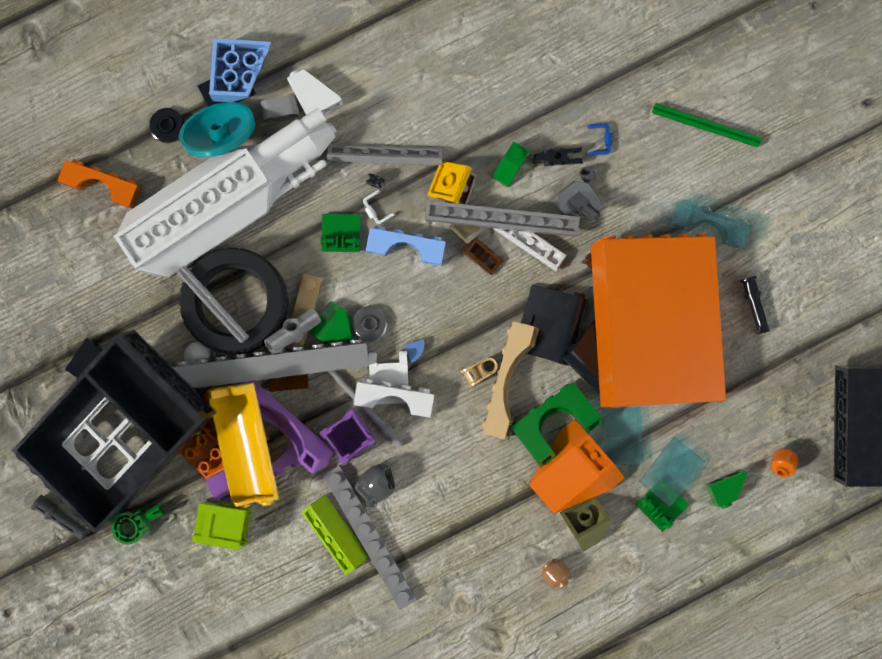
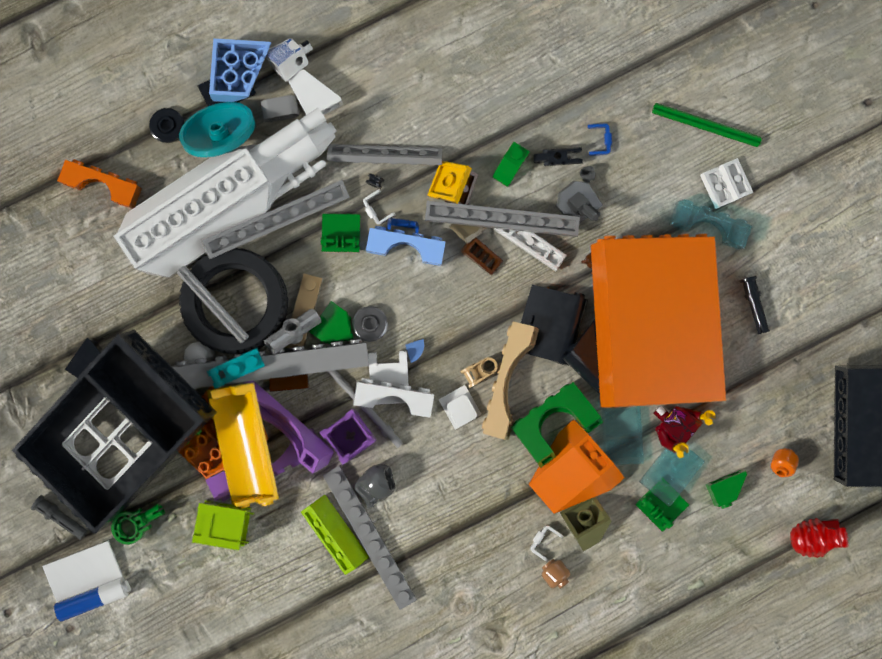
(85, 581): none -> white door
(236, 368): none -> teal plate
(275, 219): none -> light grey plate
(288, 57): none -> white torso
(403, 223): none -> blue piece
(460, 407): none -> white piece
(538, 538): none -> white piece
(679, 426): none -> dark red torso
(726, 183): none -> white slope
(818, 537): none -> red hair

